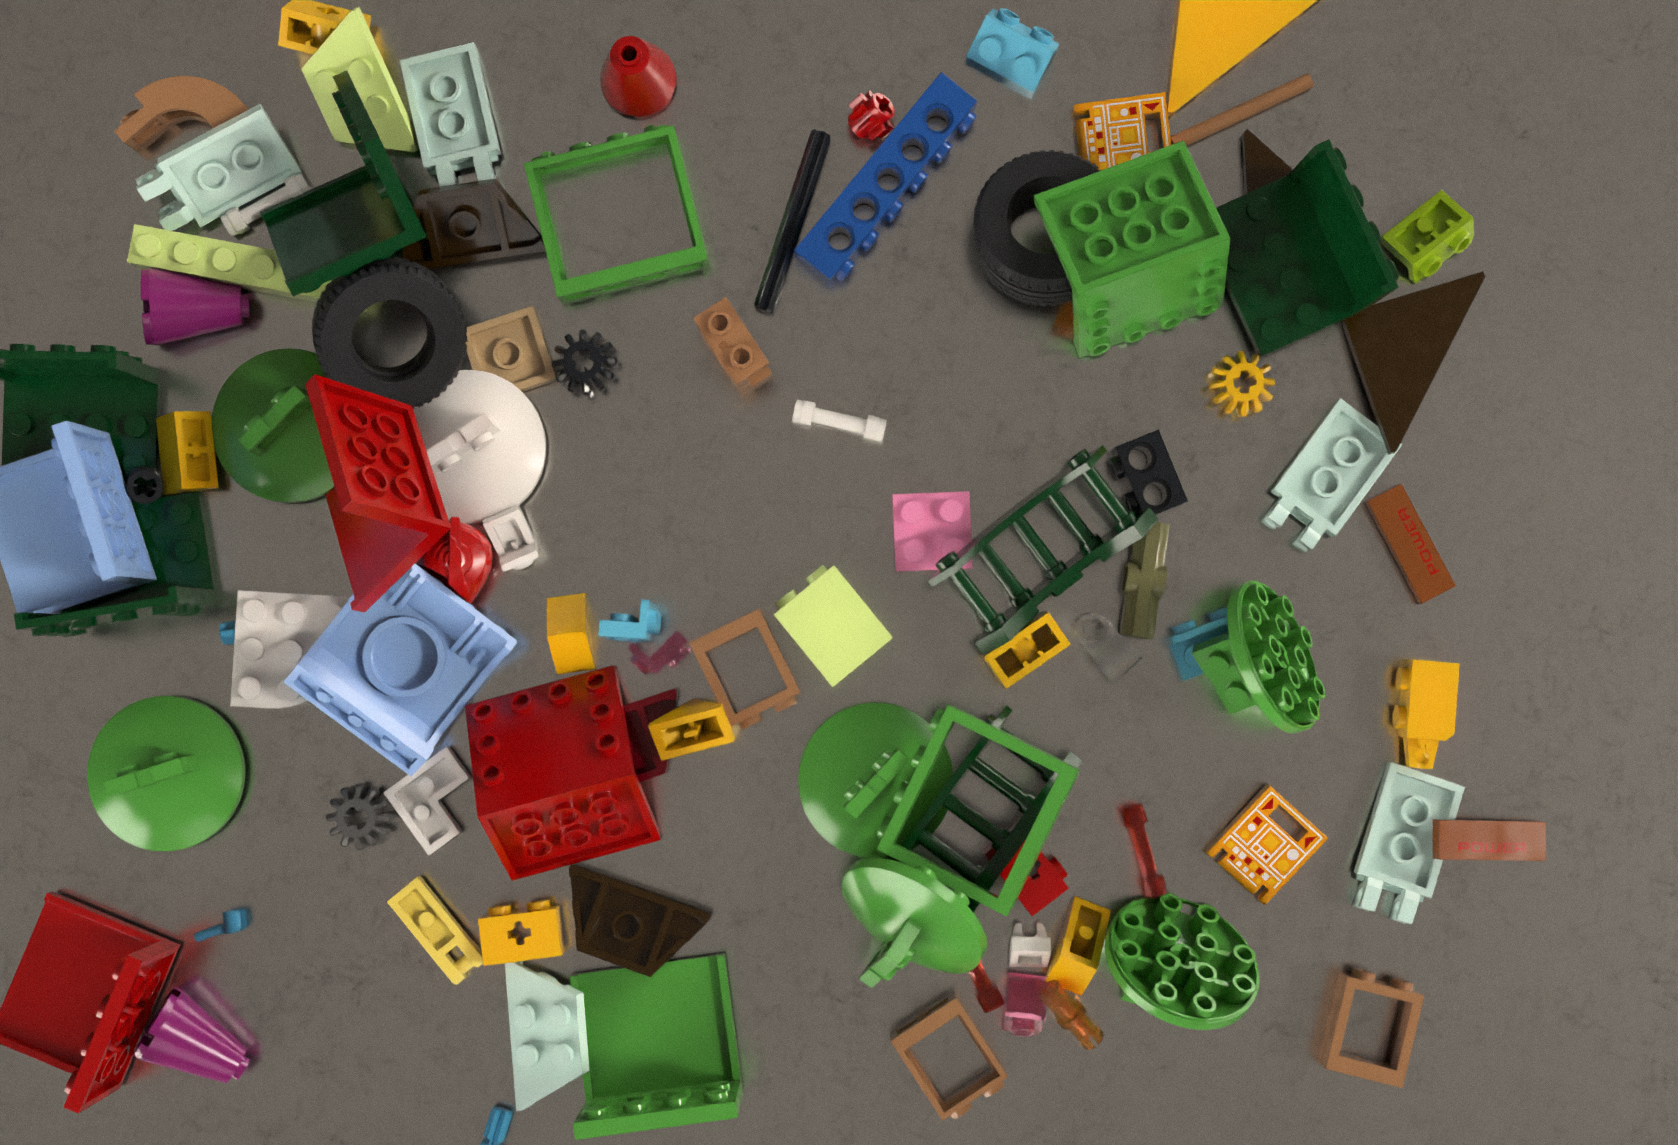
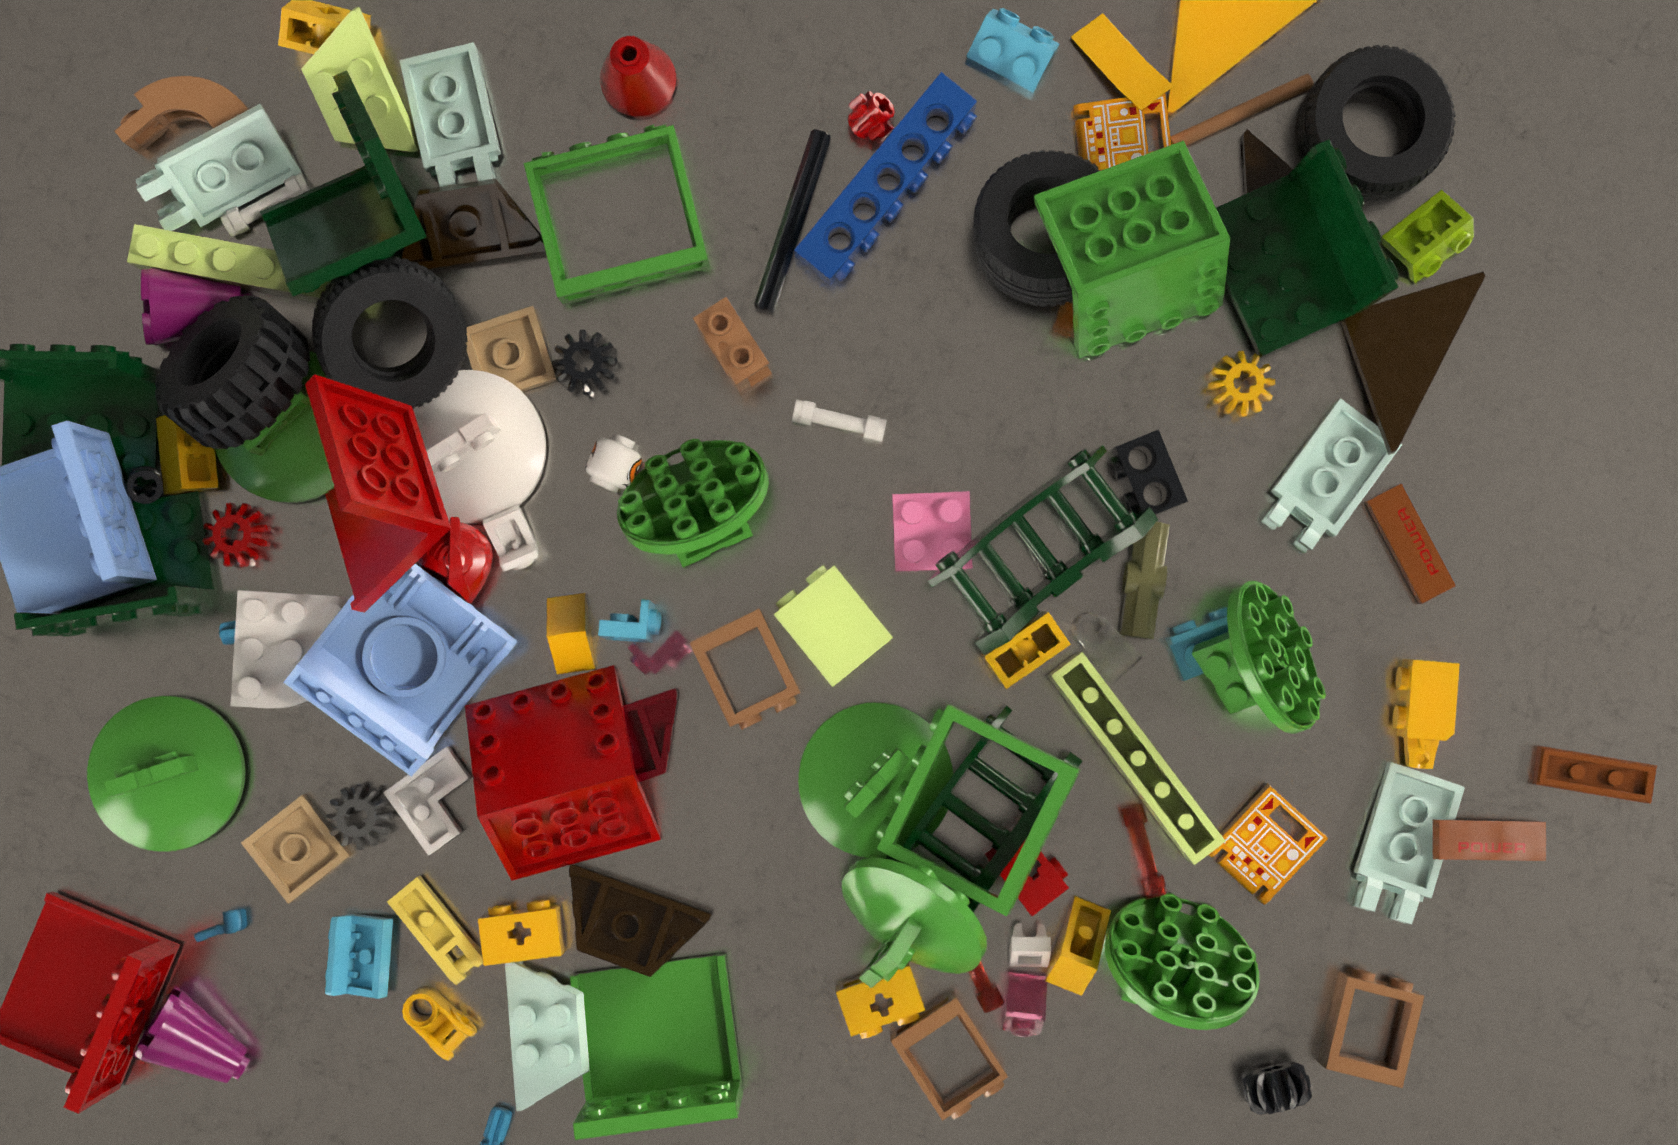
(231, 548): none -> red gear
(232, 372): none -> black tyre
(296, 848): none -> tan tile
(359, 956): none -> medium azure bracket
(440, 1023): none -> yellow piece
(613, 463): none -> white head
(691, 729): yellow slope -> none
(694, 503): none -> bright green bracket
(867, 1020): none -> yellow brick
(1071, 1014): clear orange pin -> none
(1121, 62): none -> yellow sticker
(1136, 758): none -> yellowish green brick
(1277, 1088): none -> black gear
(1406, 82): none -> black tyre
(1594, 774): none -> dark orange tile

